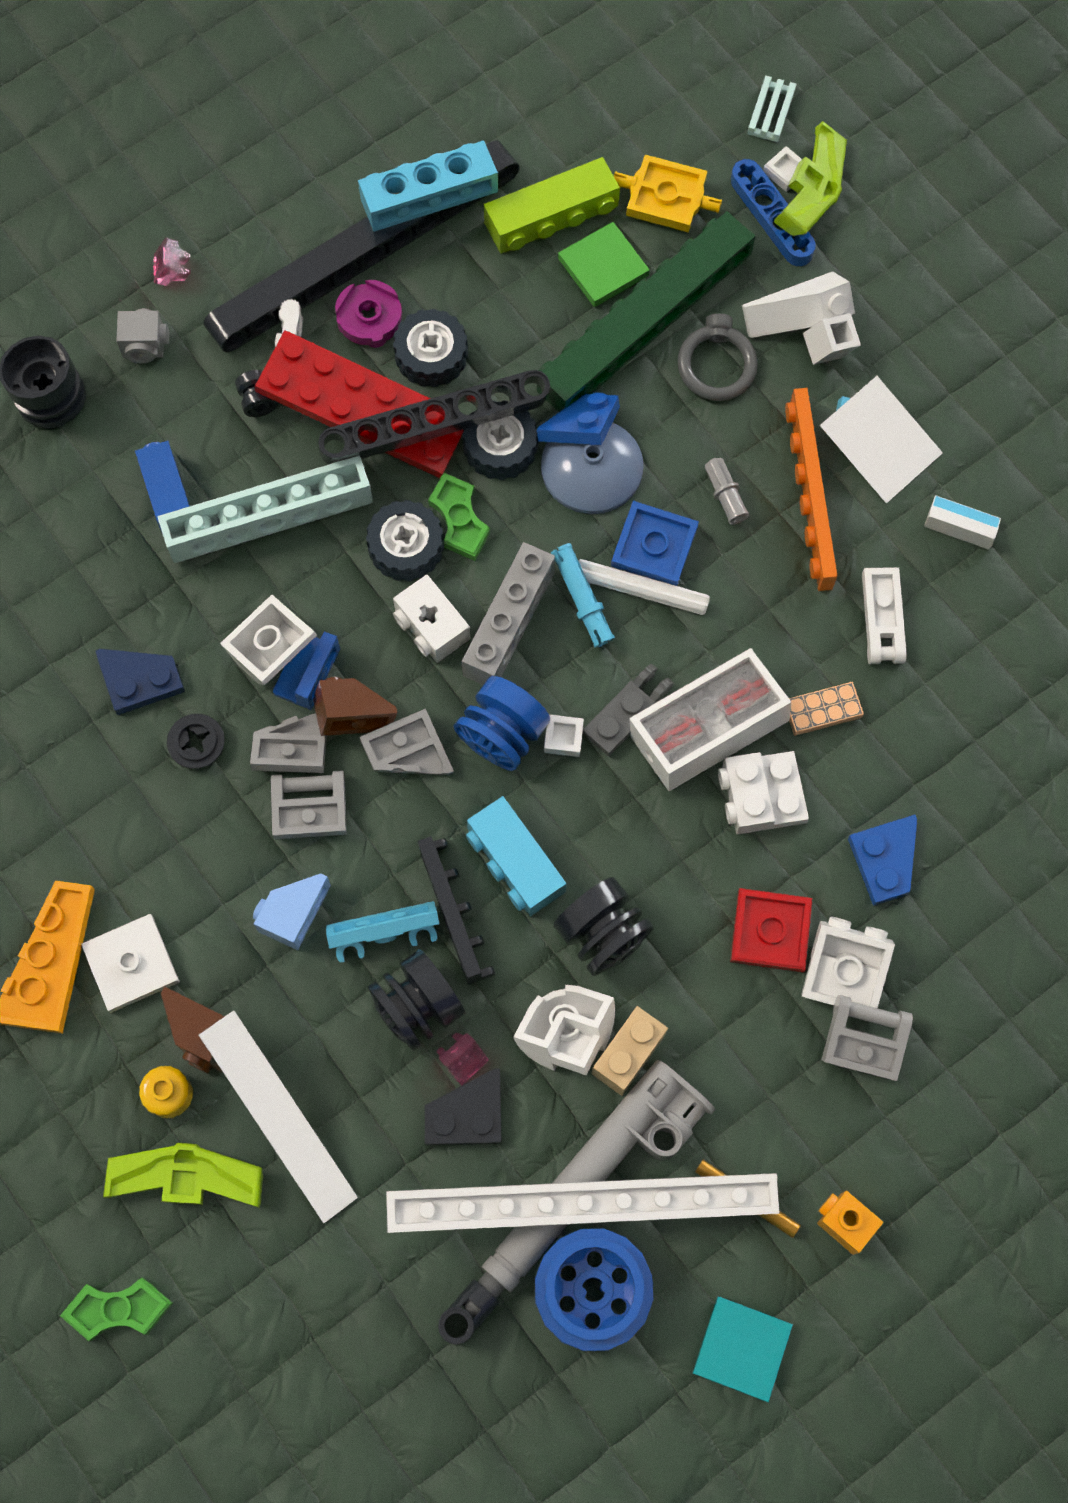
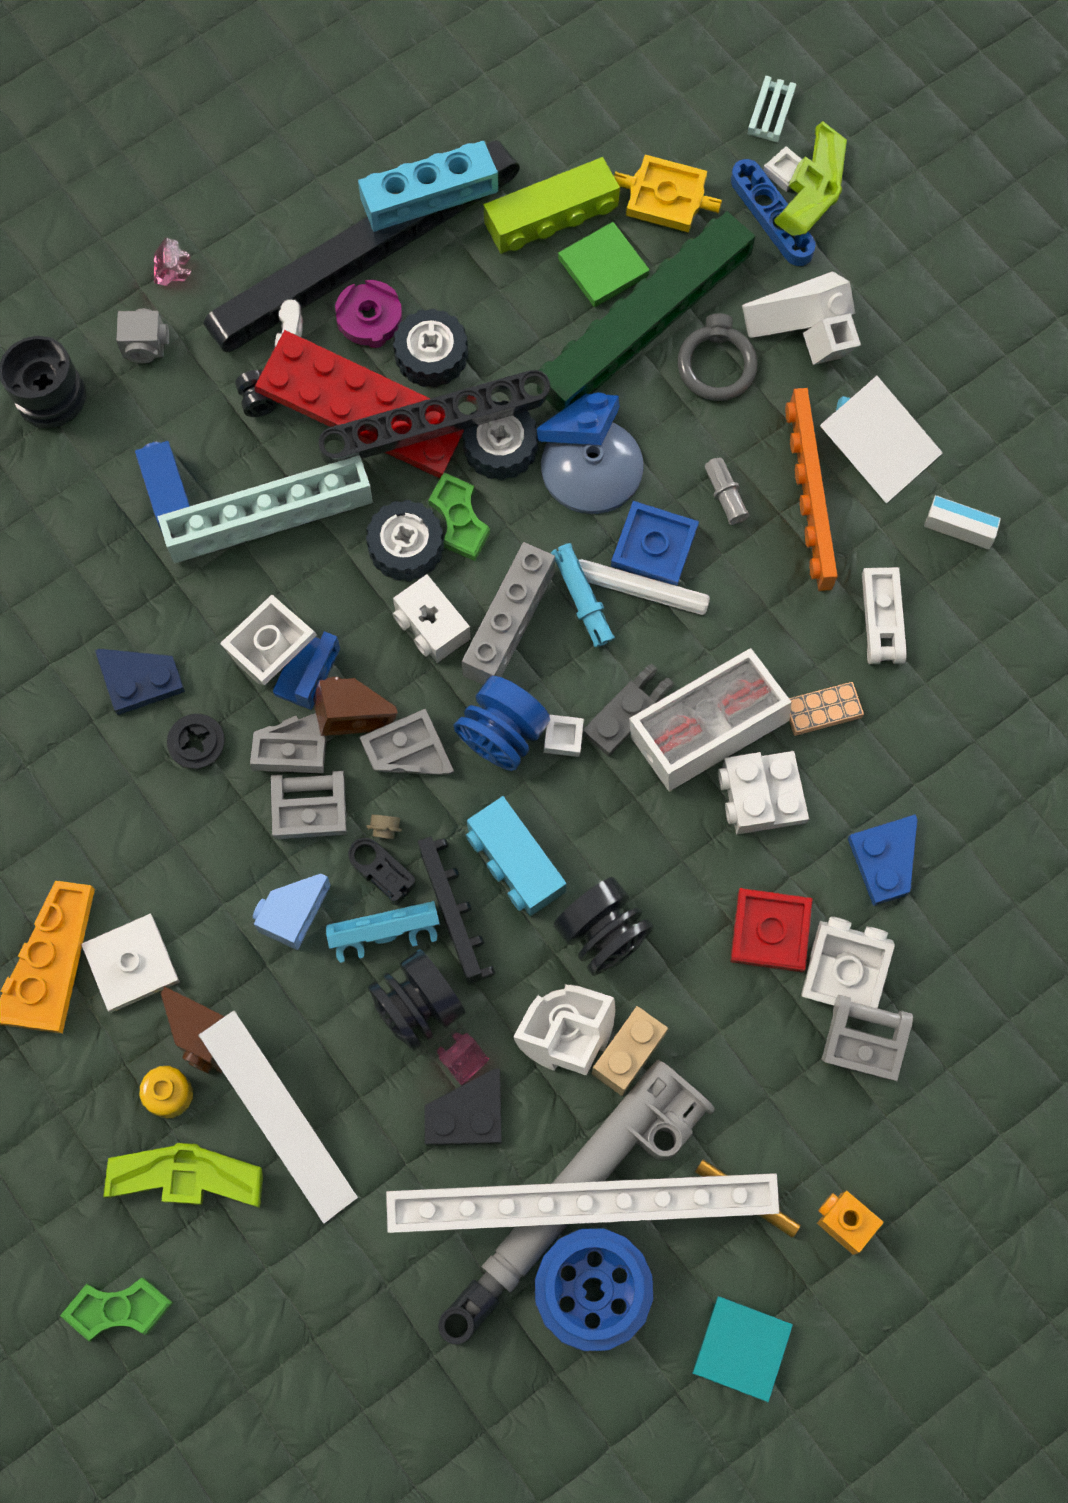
(384, 826): none -> dark tan plate
(385, 871): none -> black piece

